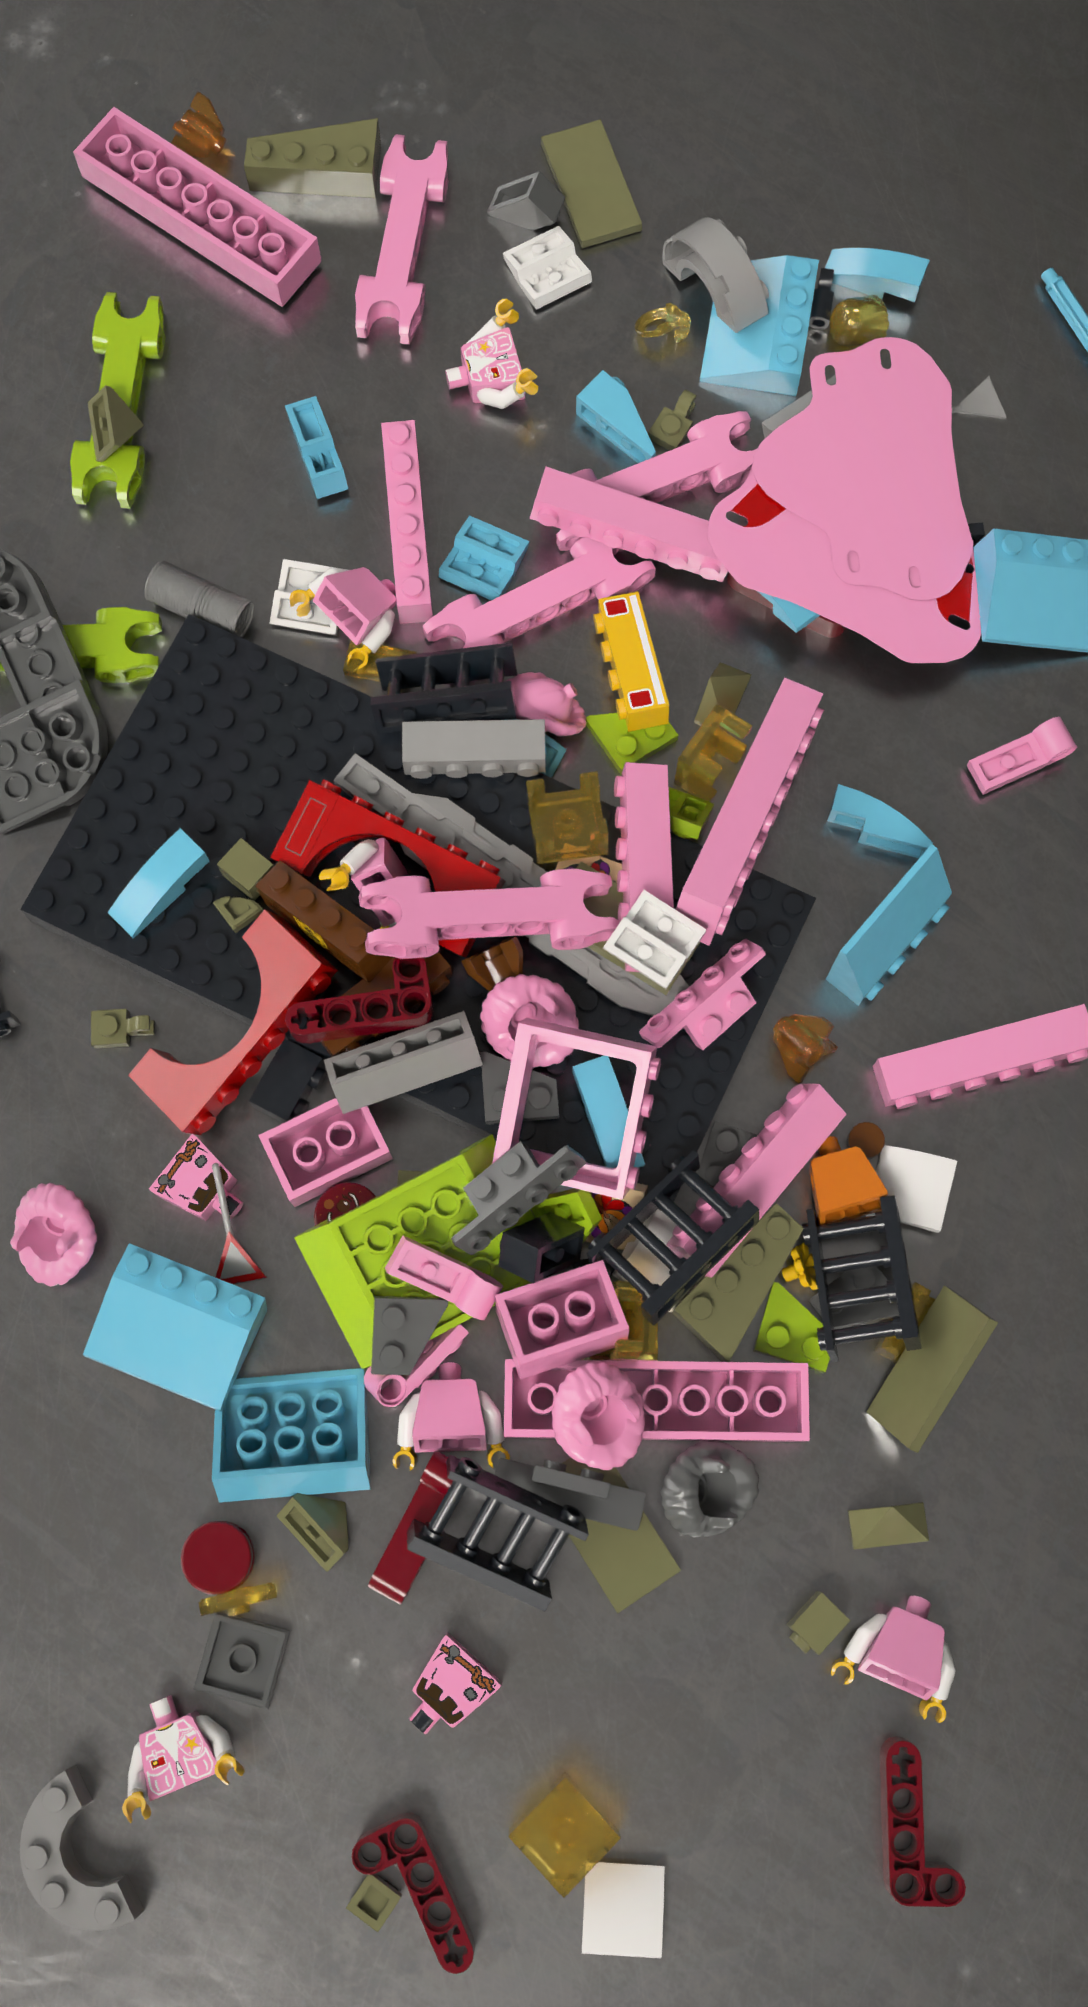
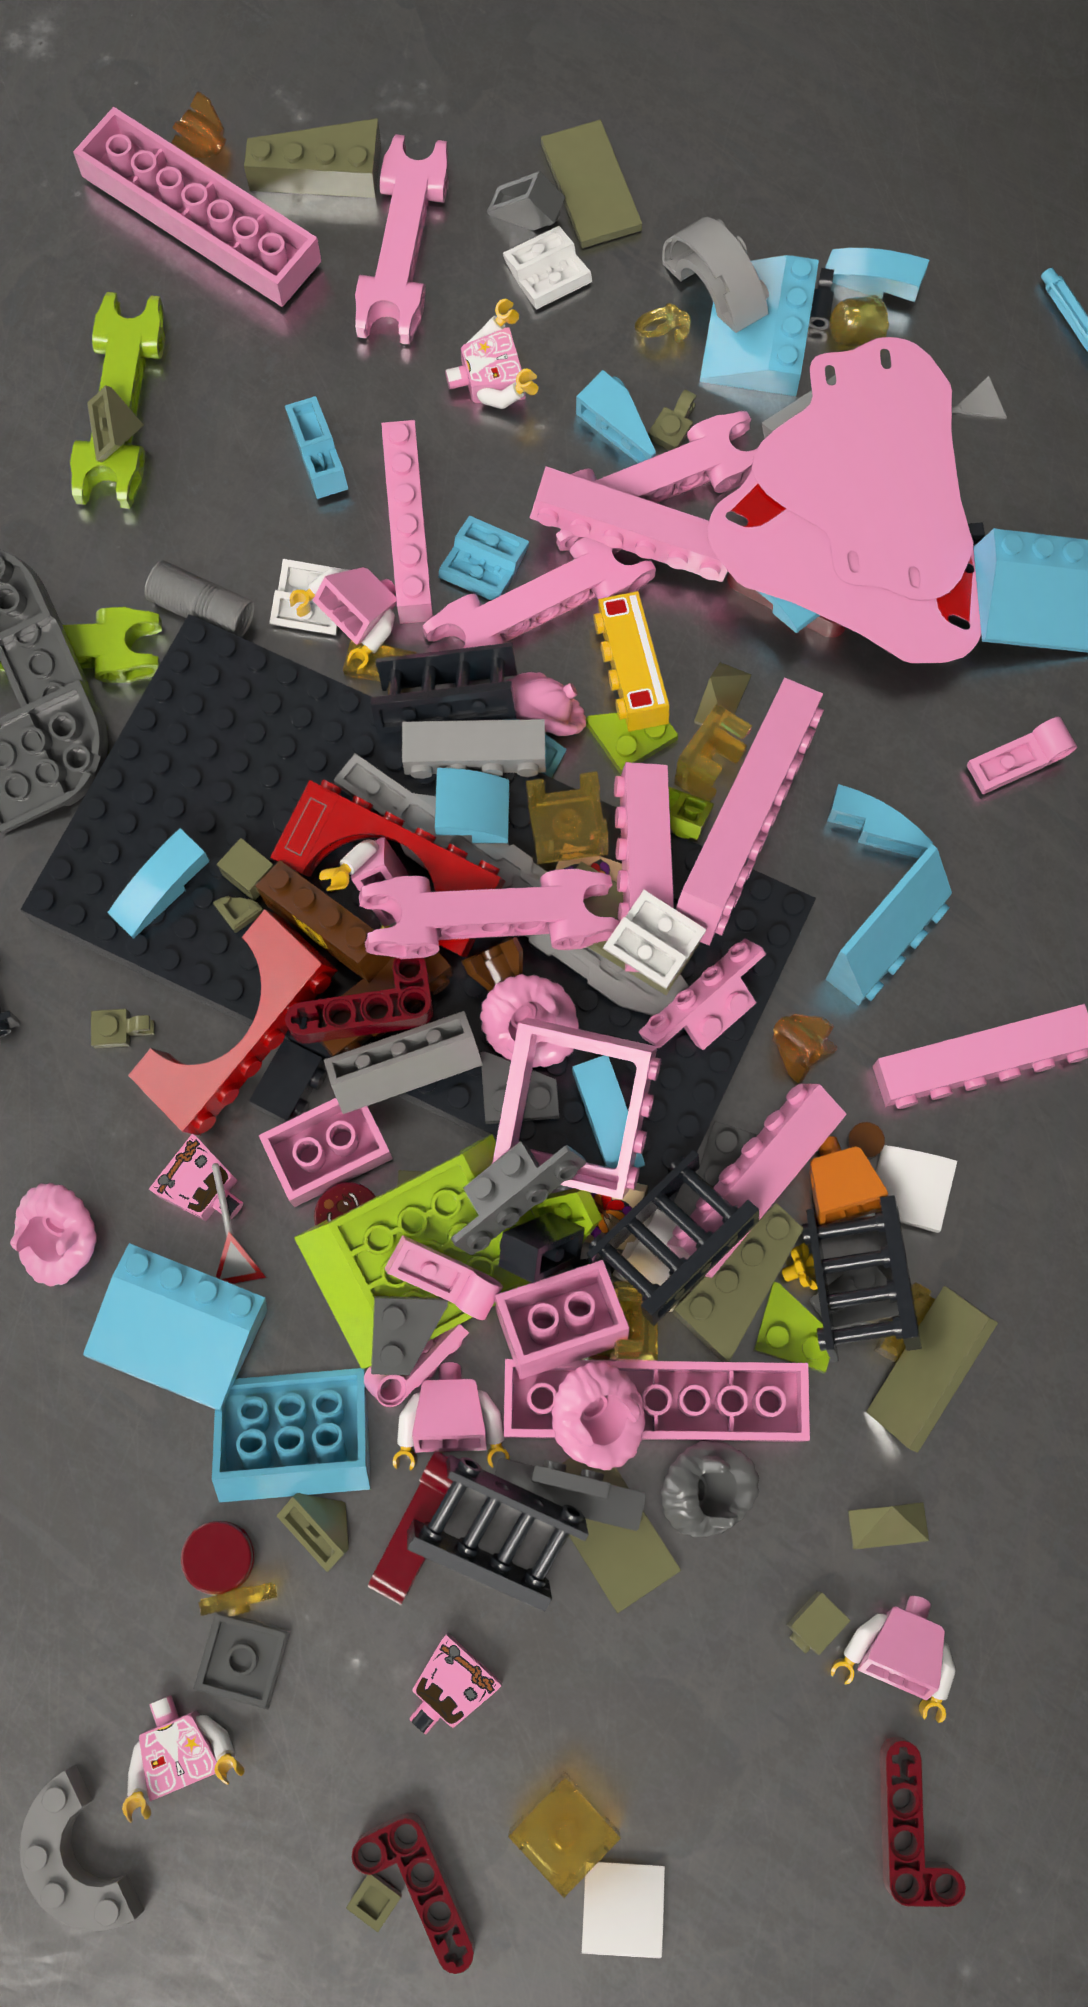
(472, 805): none -> medium azure slope

